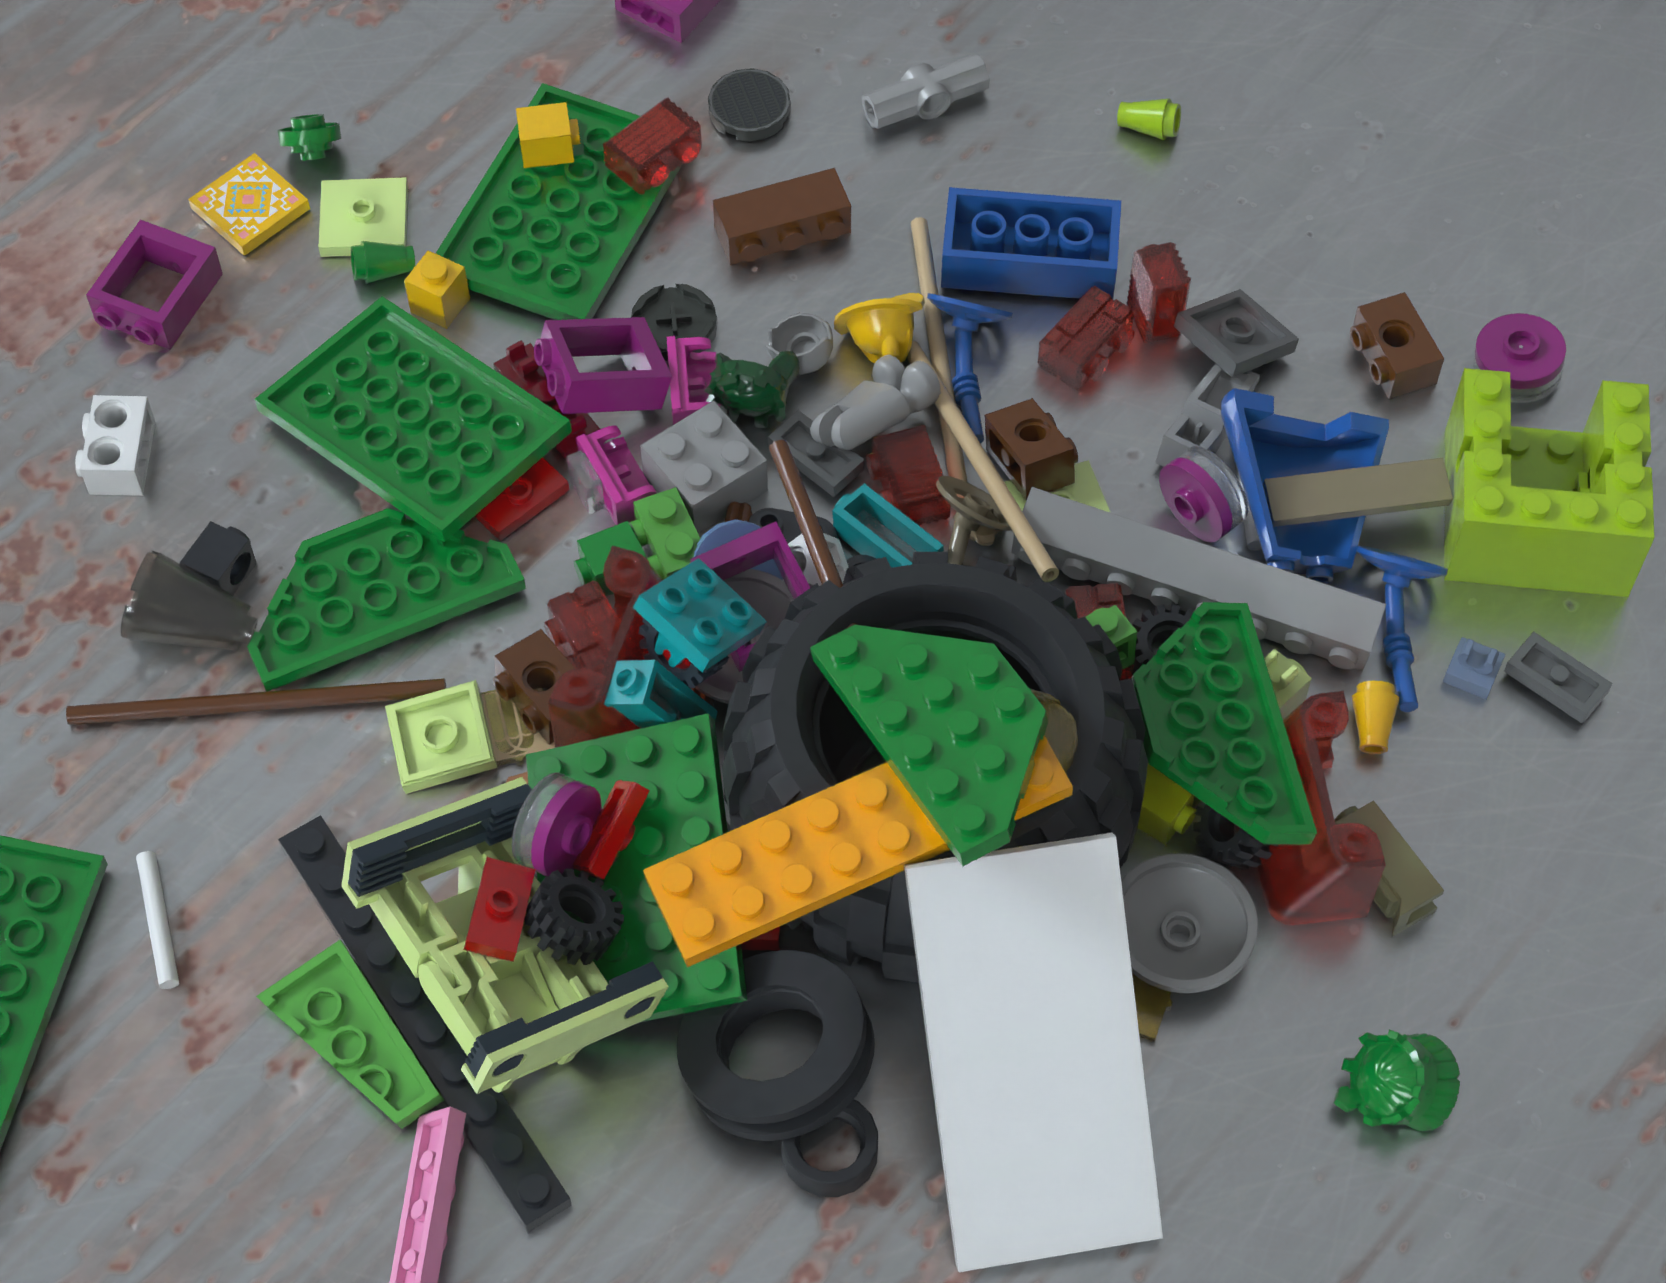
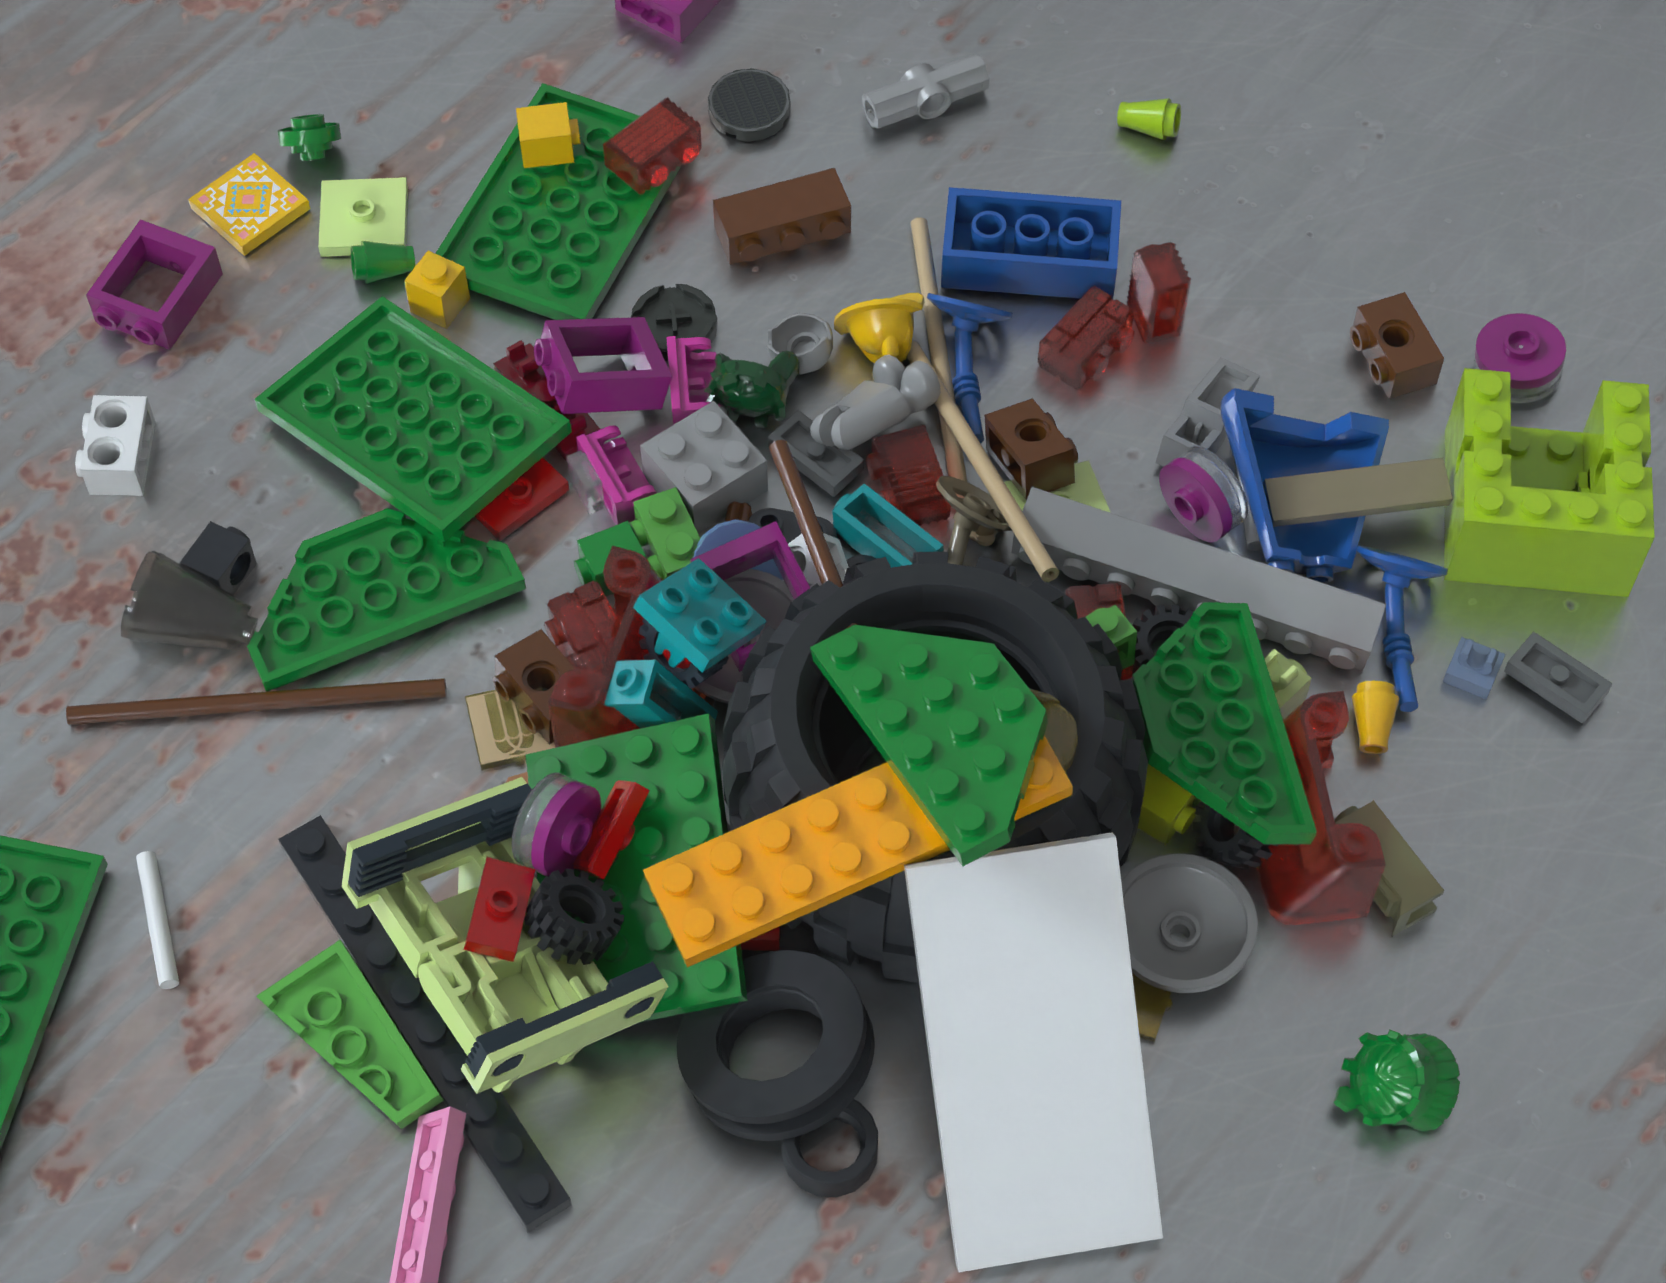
(441, 737): yellowish green tile -> none
(1236, 332): dark grey plate -> none

